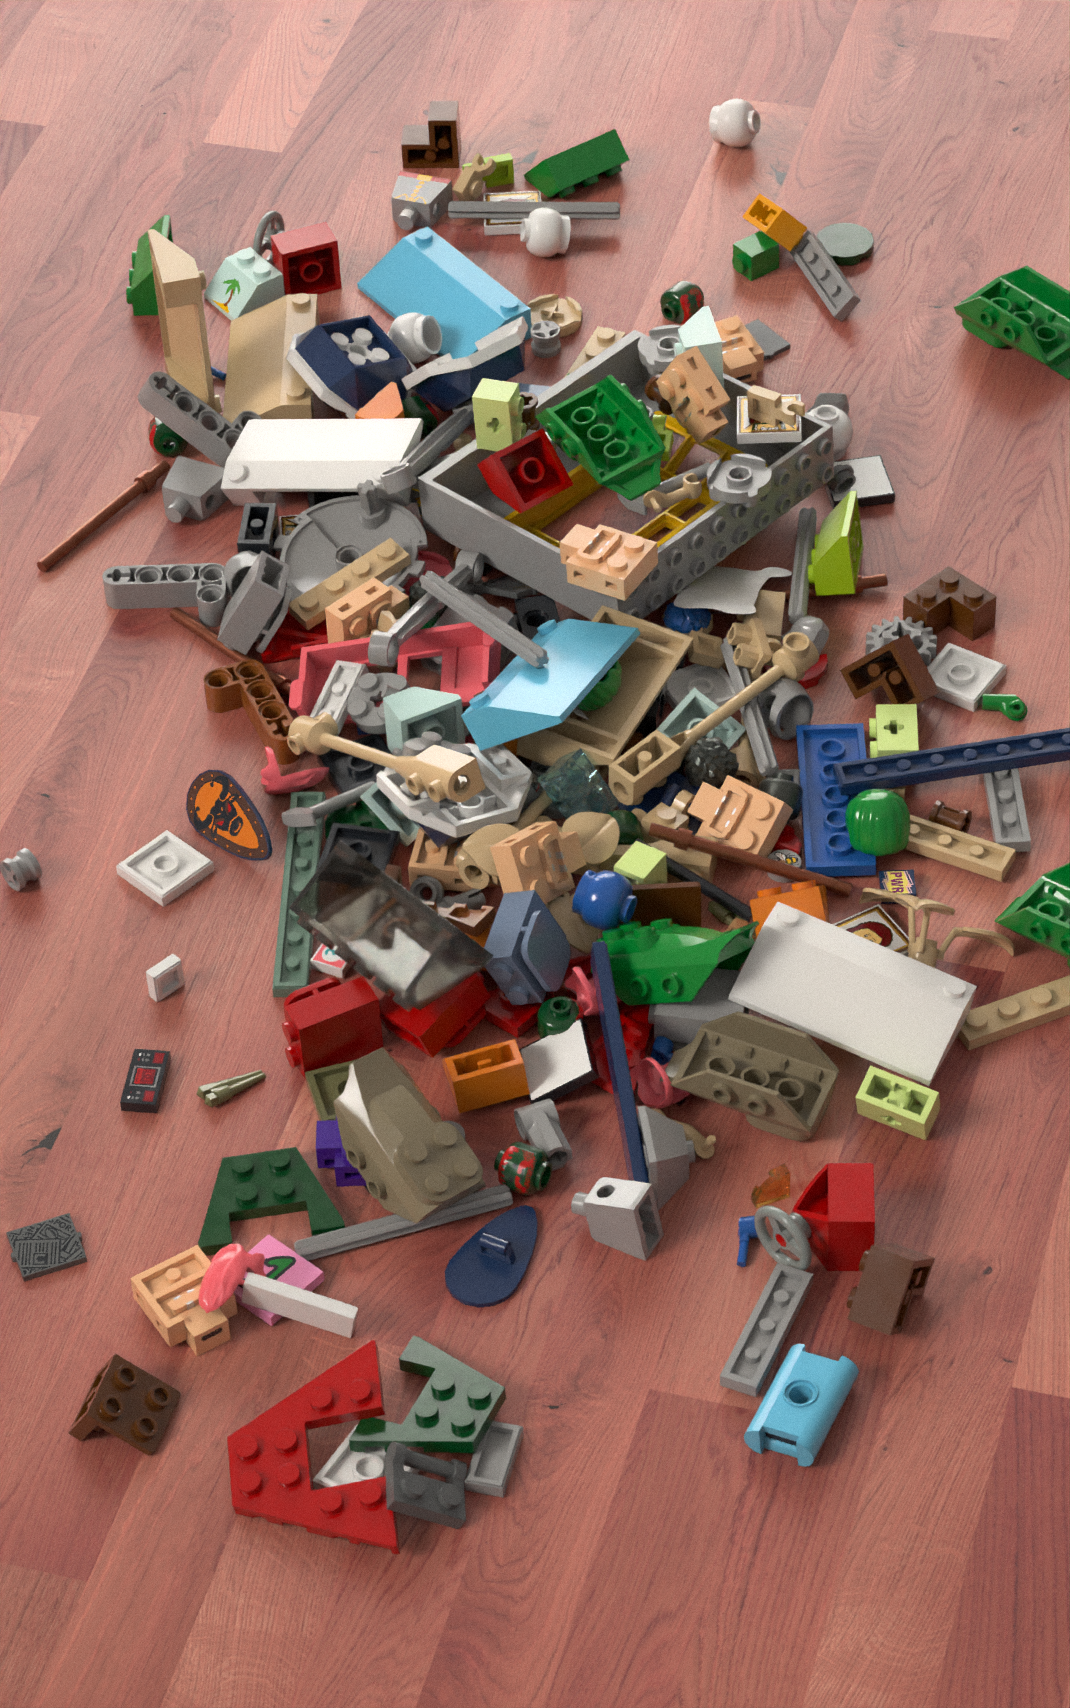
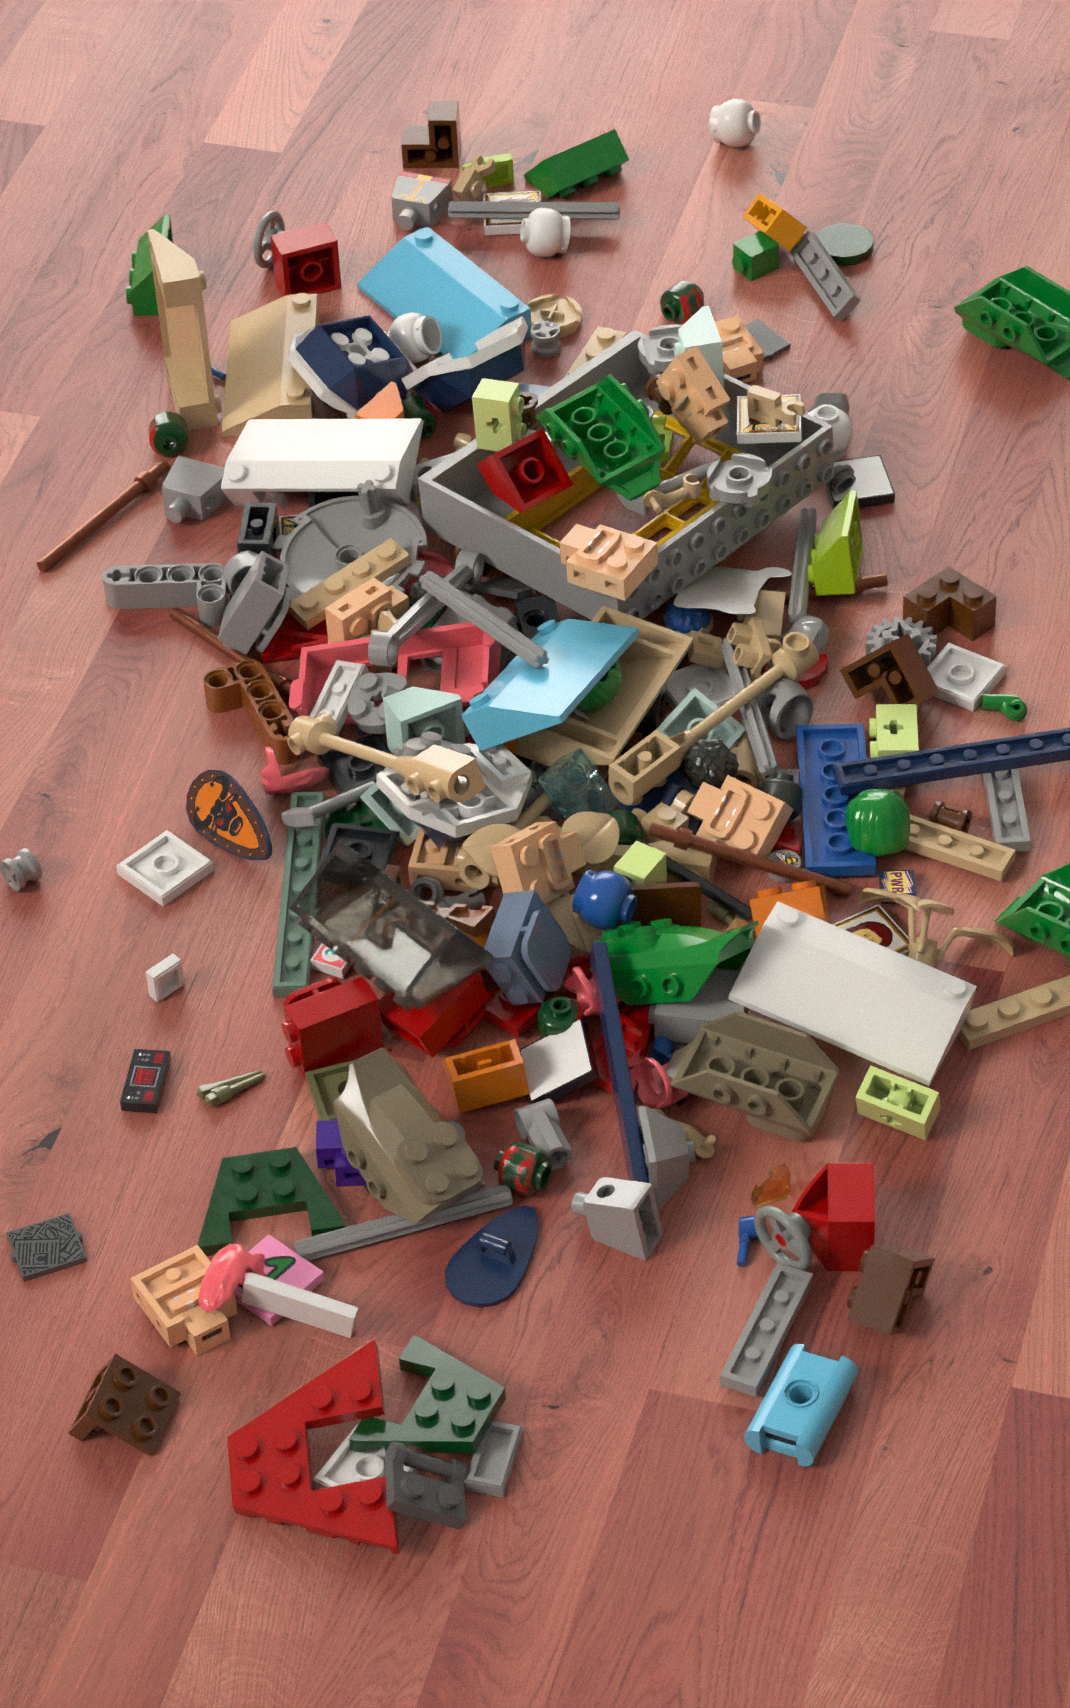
(192, 417): light grey beam -> none
(244, 284): light aqua slope -> none
(428, 449): light grey piece -> none

